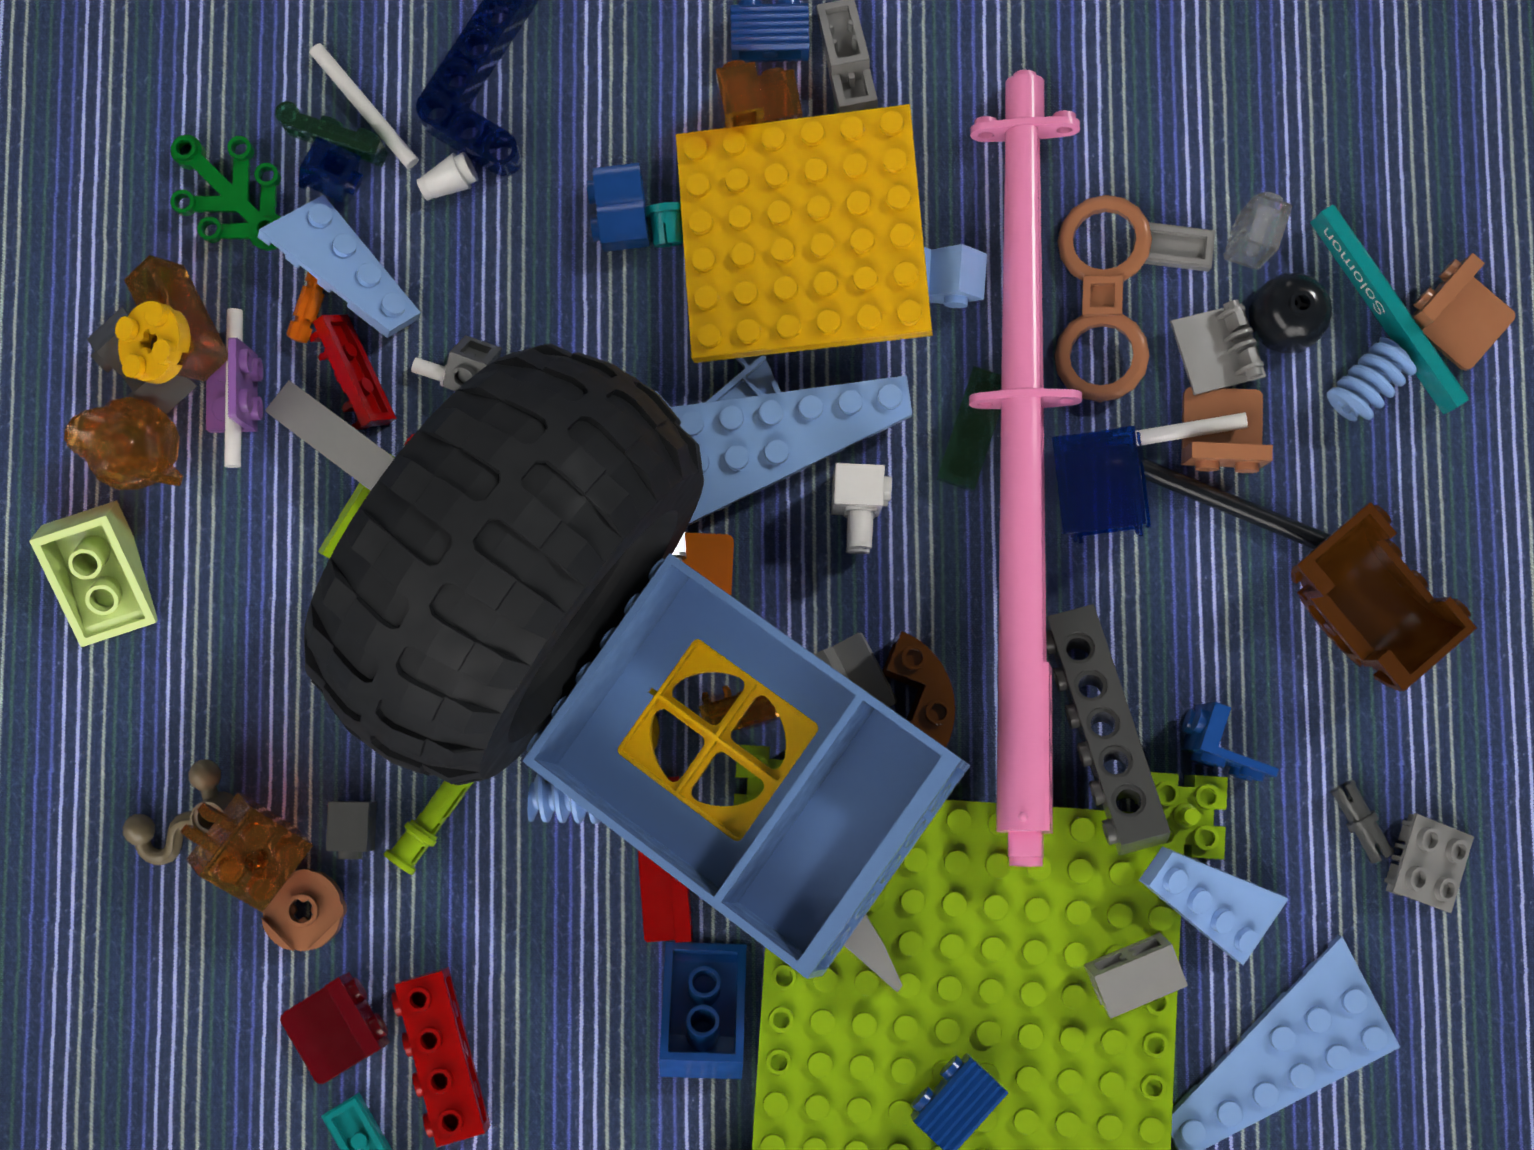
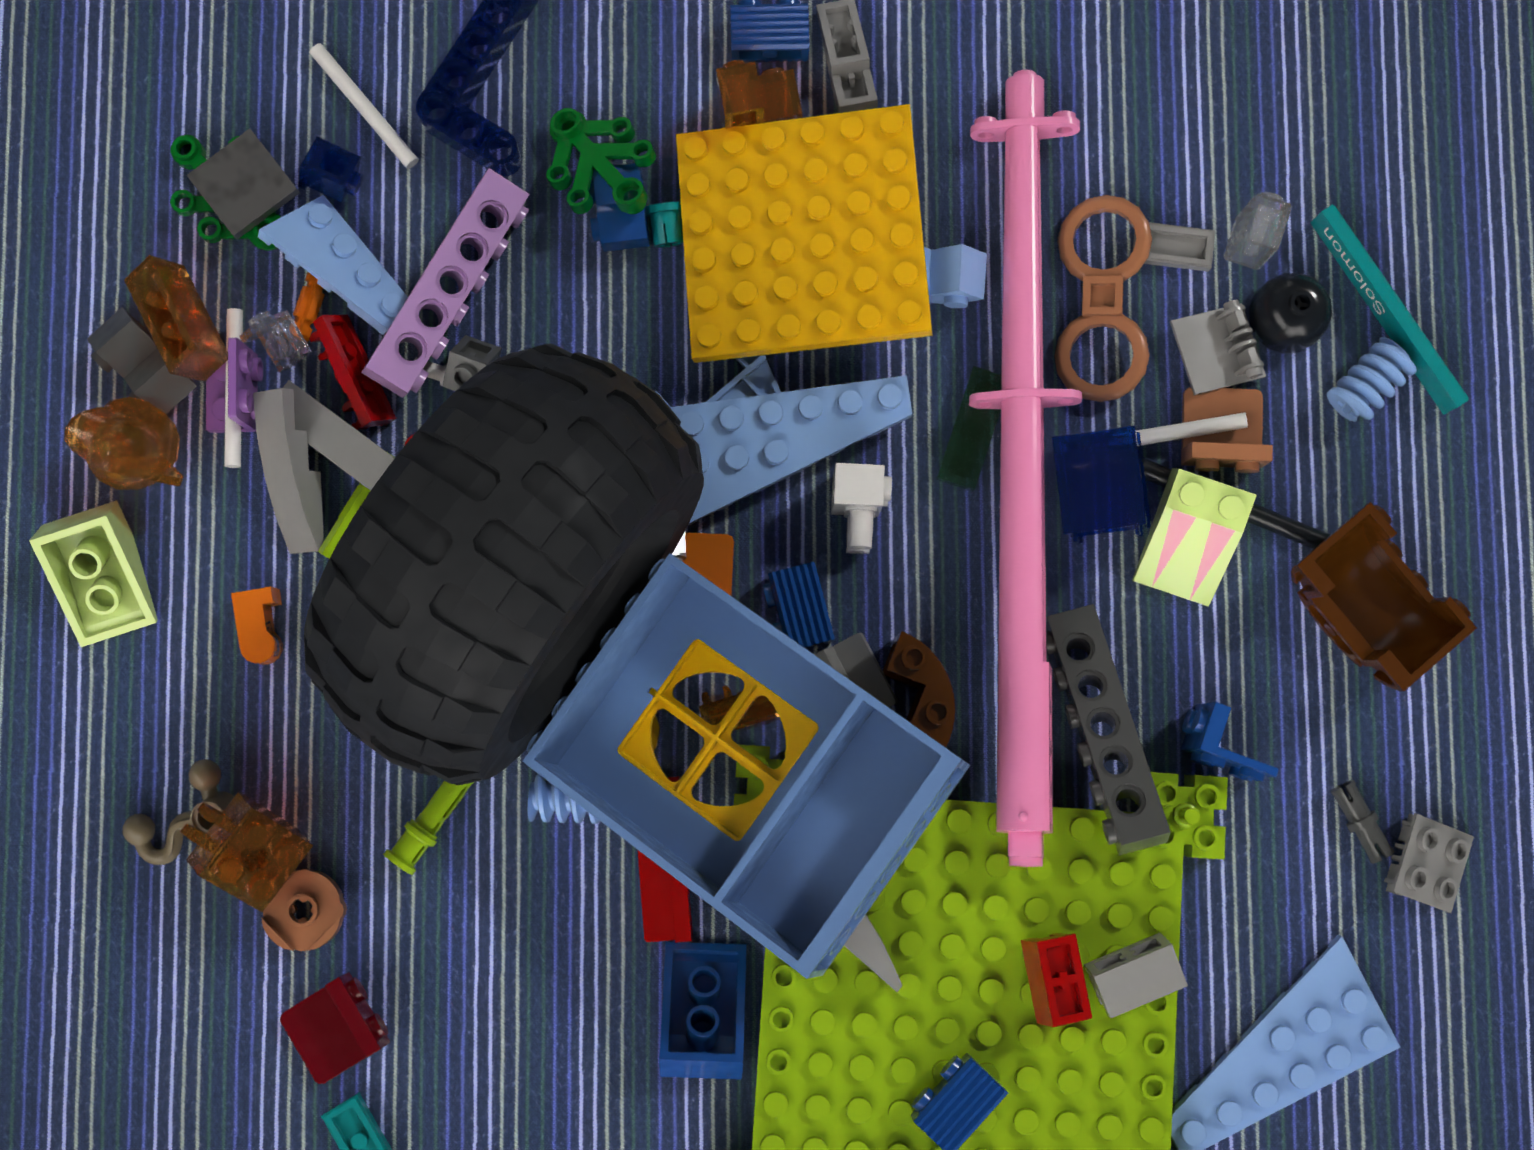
(135, 340): yellow plate -> none
(243, 184): none -> flat silver tile
(256, 625): none -> orange leg
(279, 338): none -> clear bracket
(285, 464): none -> light grey slope
(307, 128): clear green plate -> none
(351, 828): dark grey brick -> none
(441, 1057): red brick -> none
(448, 177): white cone -> none
(491, 195): none -> lavender brick
(571, 129): none -> green plant
(799, 605): none -> blue brick
(1056, 979): none -> red hinge
(1193, 536): none -> yellowish green slope
(1216, 903): light blue wing -> none
(1462, 314): nougat bracket -> none

